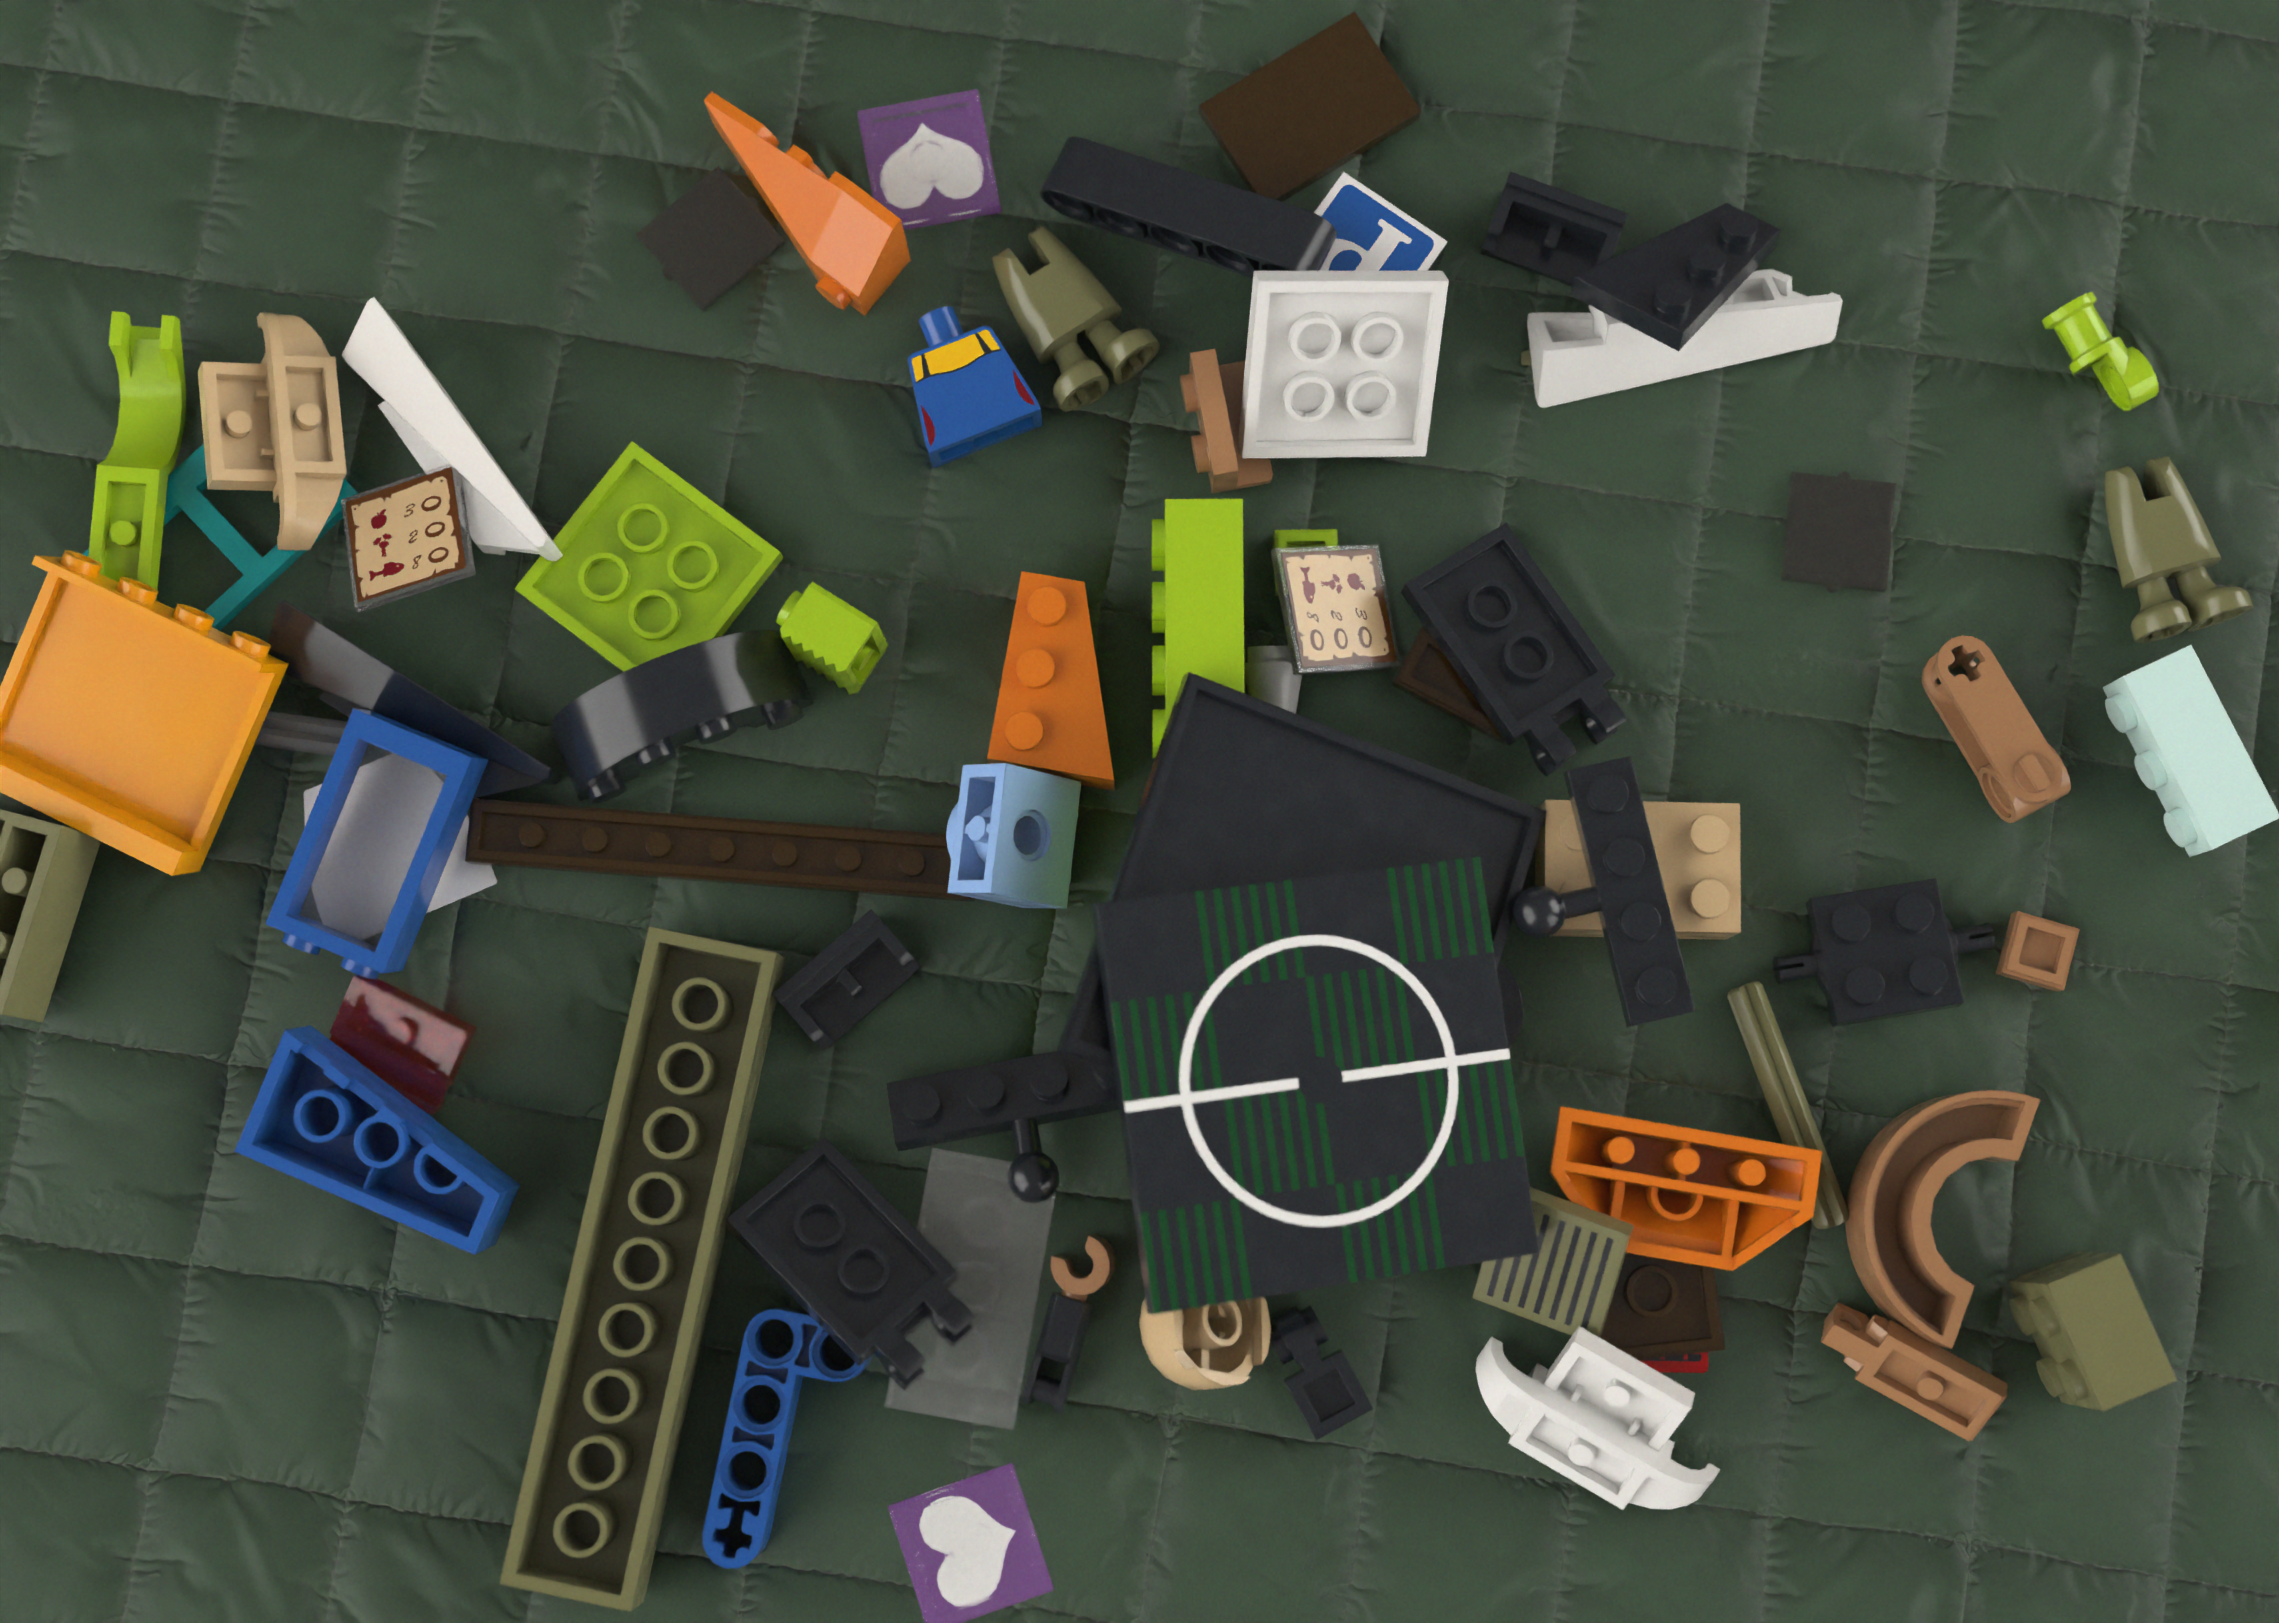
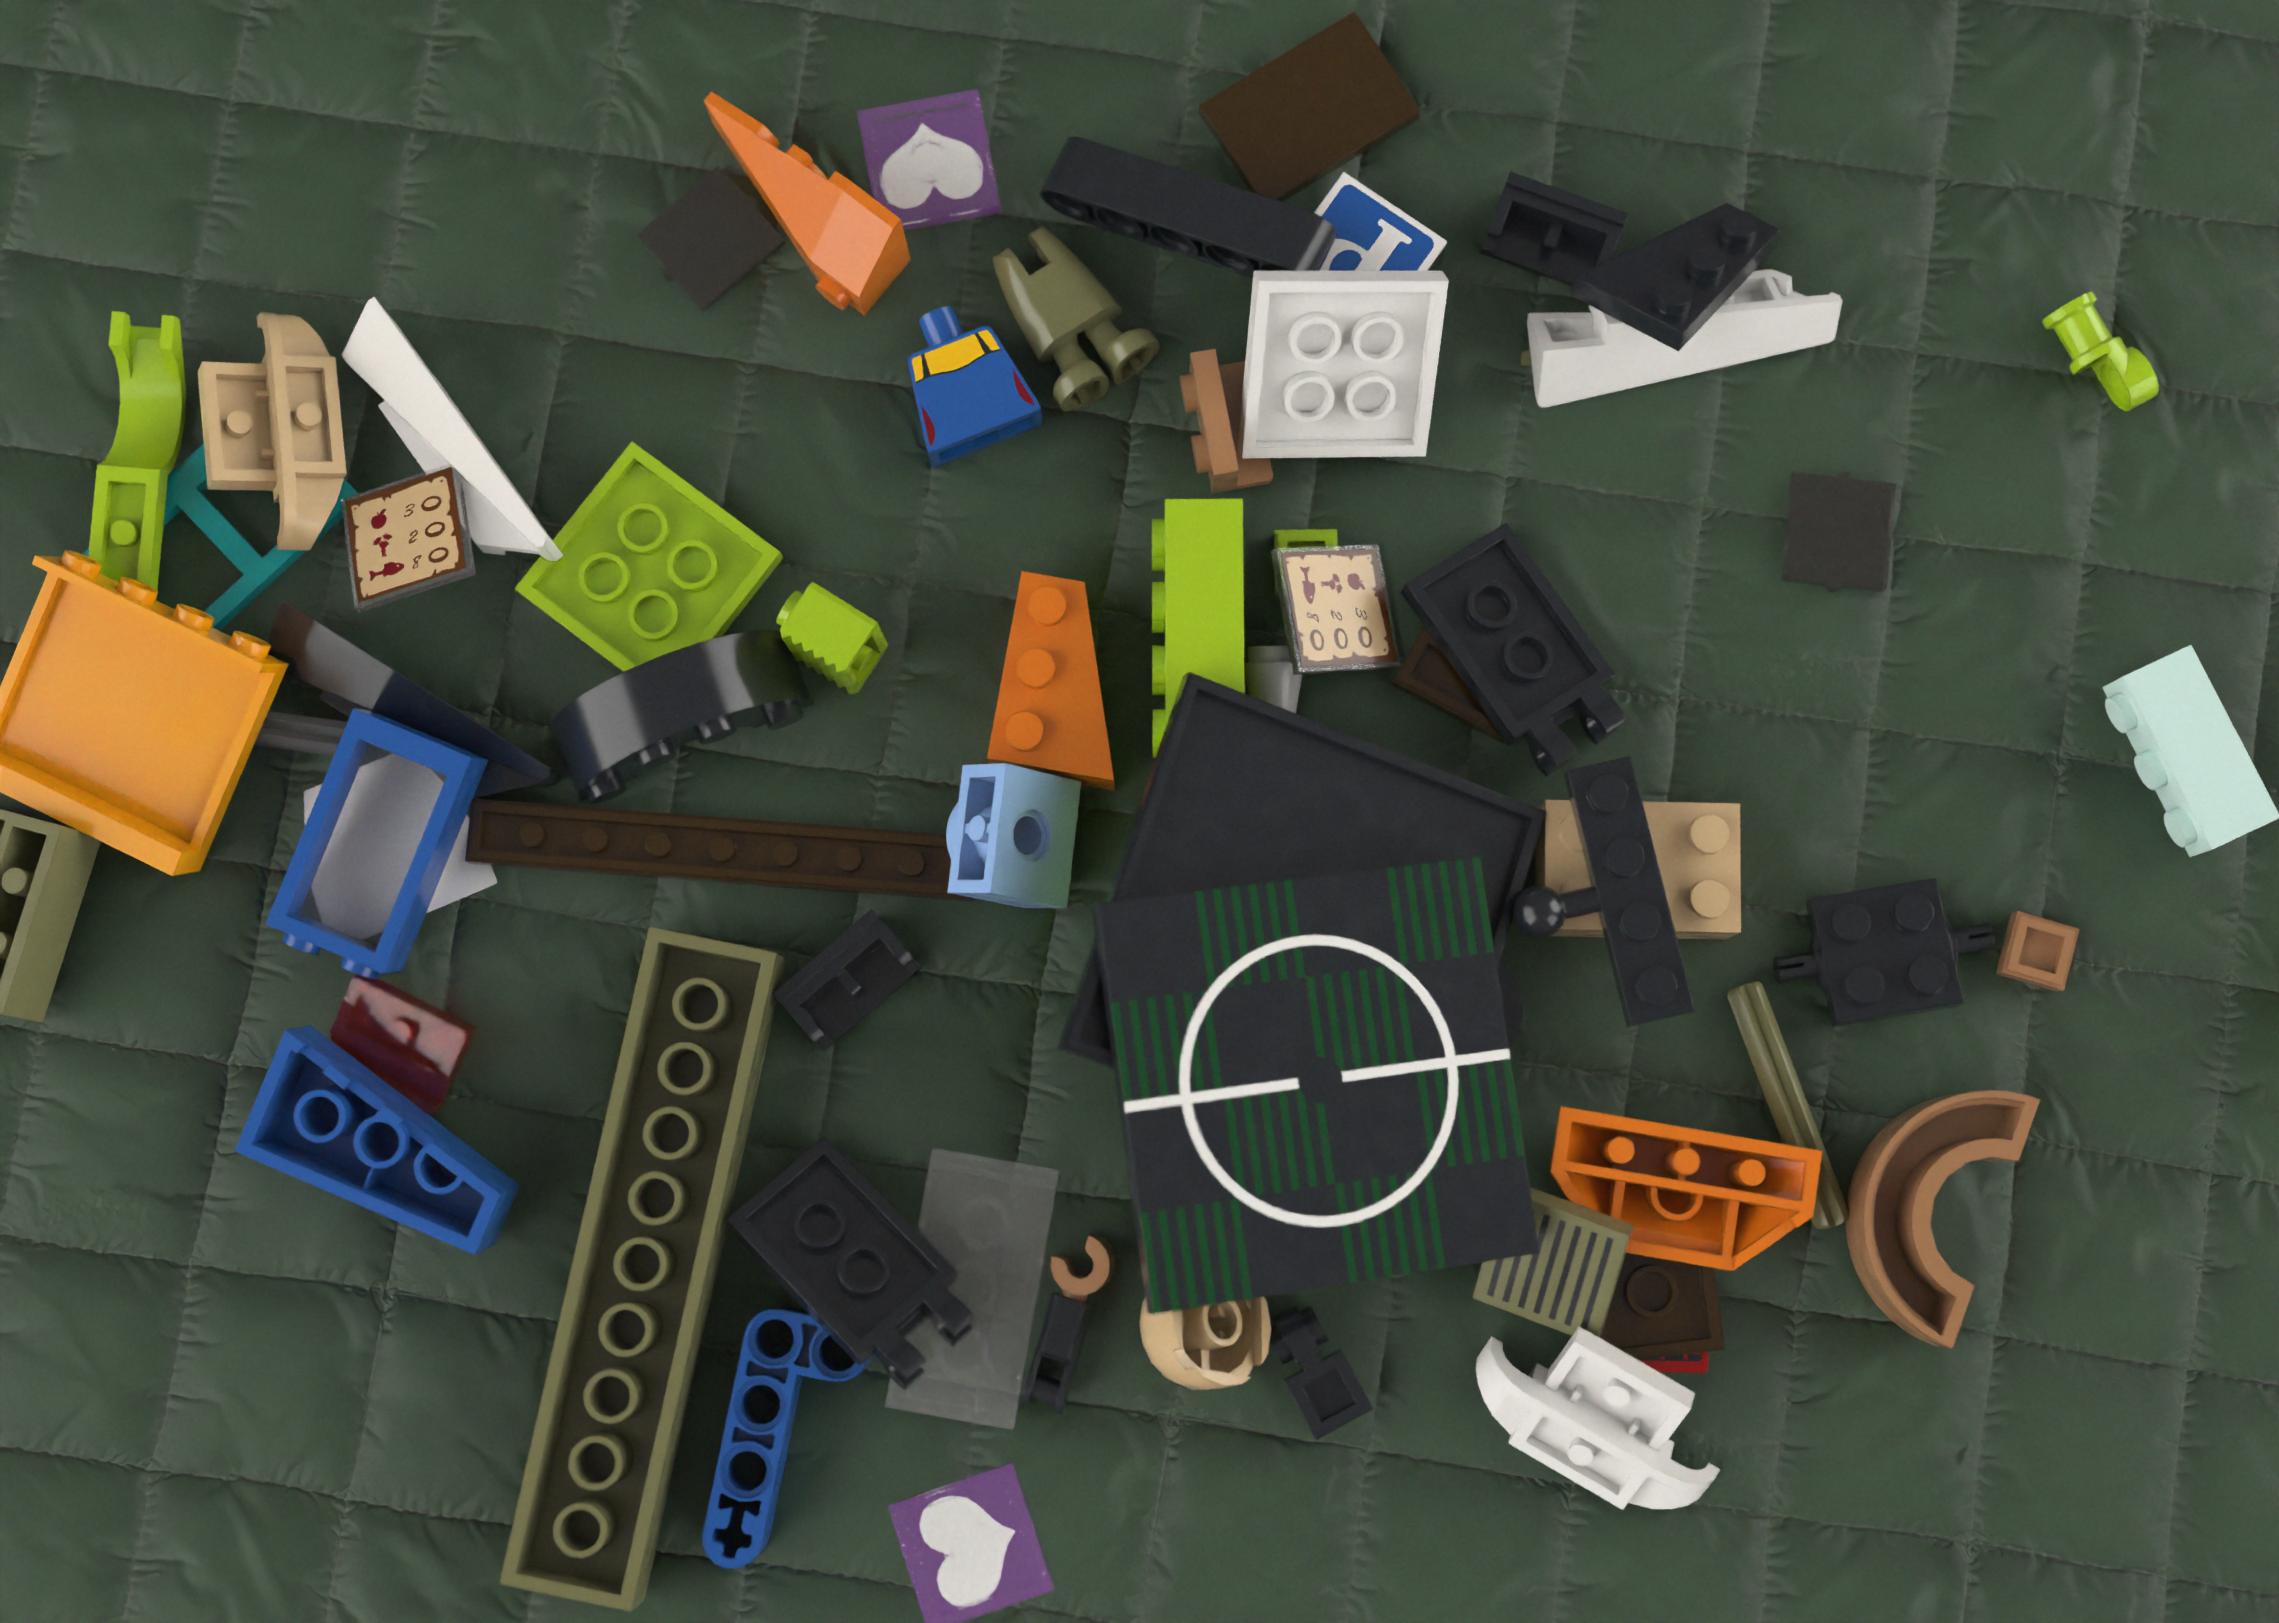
(999, 1099): black plate -> none
(1914, 1371): medium nougat hinge -> none
(1994, 730): medium nougat piece -> none
(2090, 1331): olive brick -> none
(2161, 542): olive piece -> none

